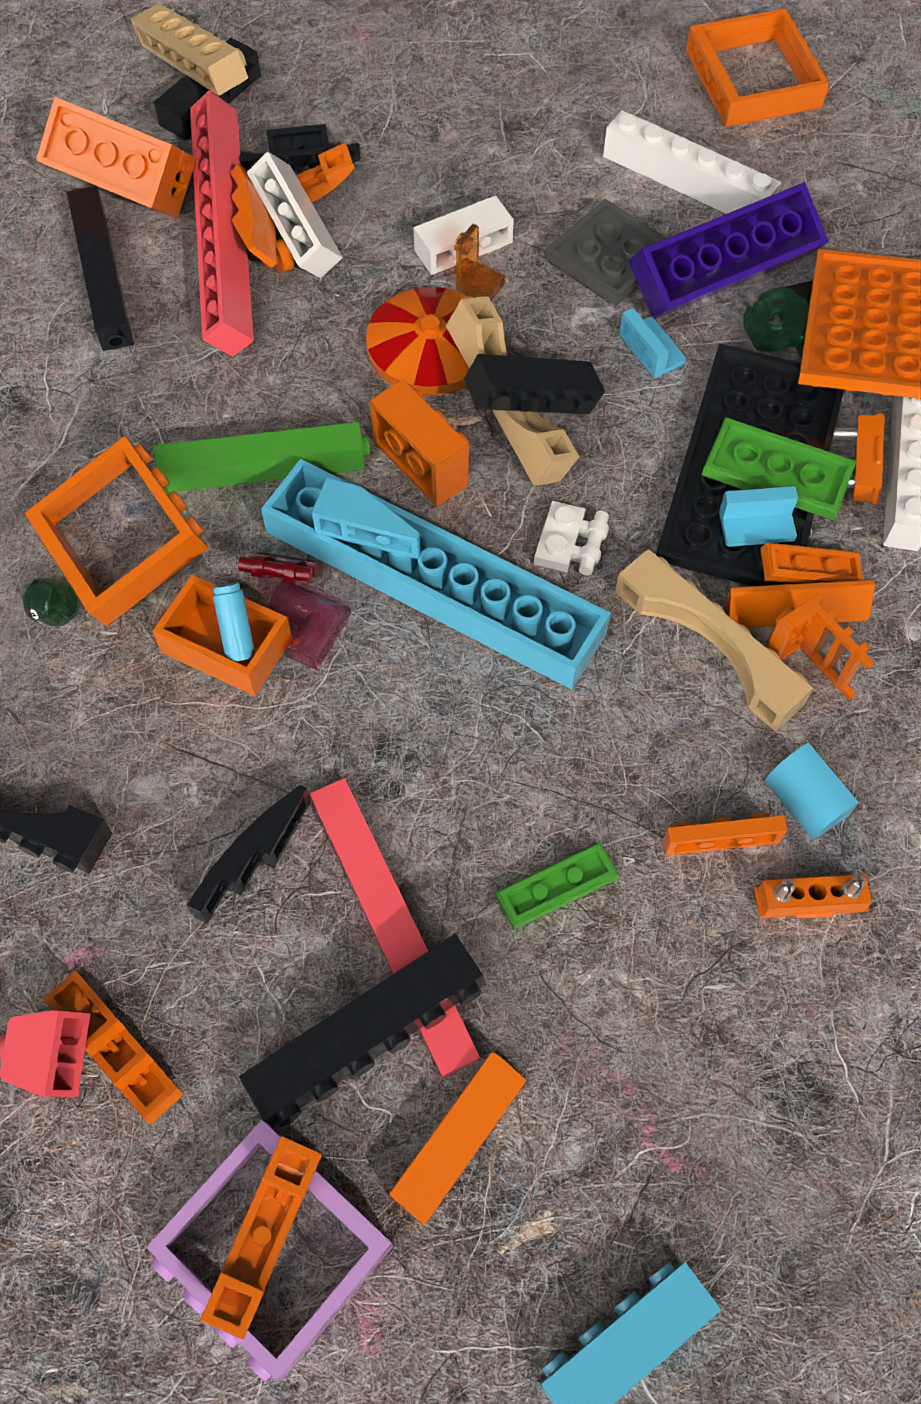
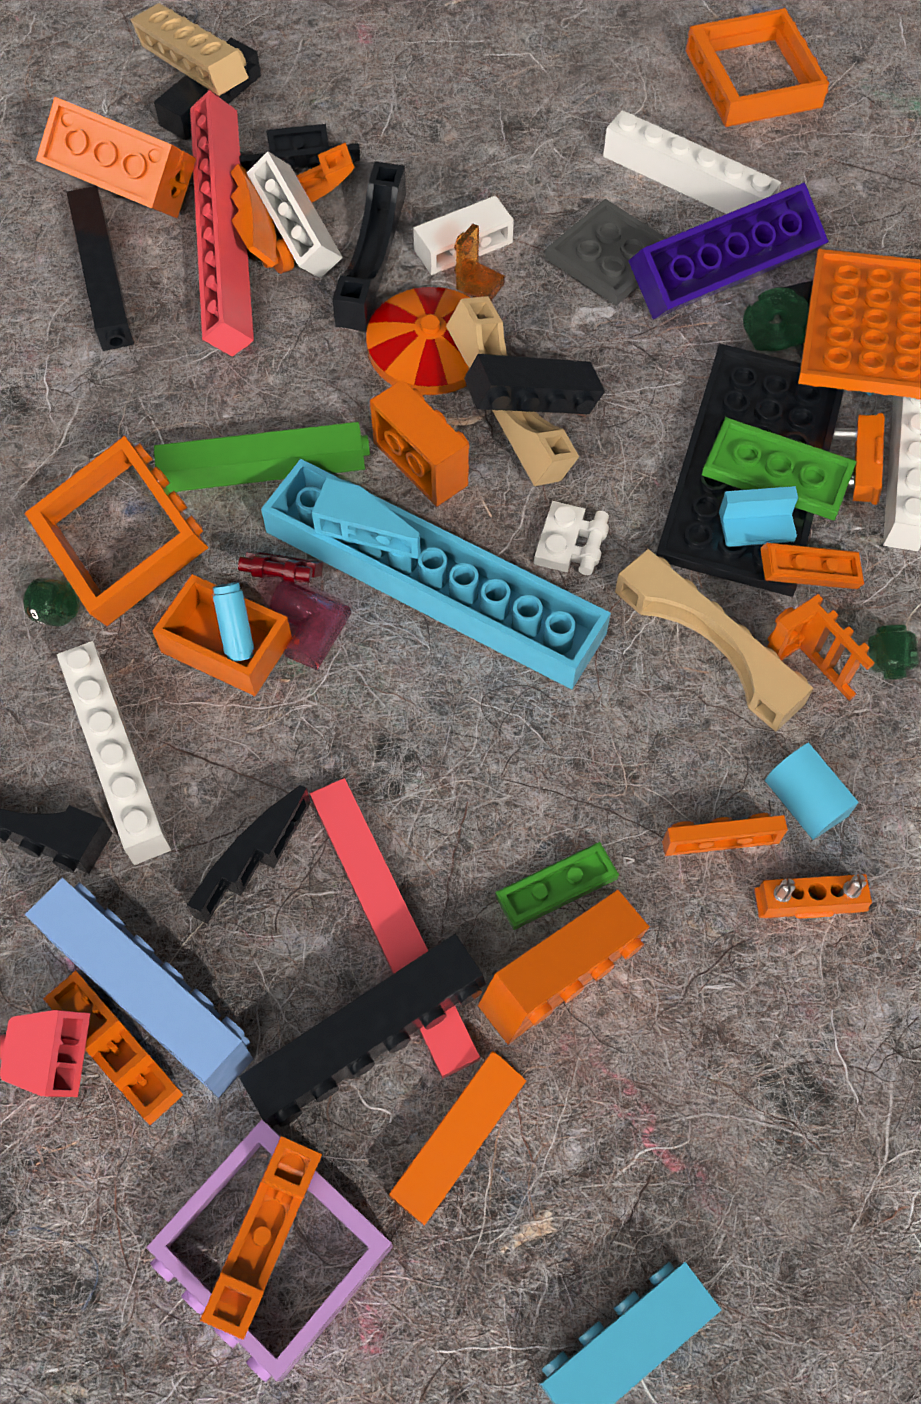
(113, 754): none -> white brick
(149, 993): none -> light blue brick
(360, 282): none -> black arch
(561, 966): none -> orange wedge
(650, 343): medium azure panel -> none
(763, 604): orange slope -> none
(893, 651): none -> clear green head

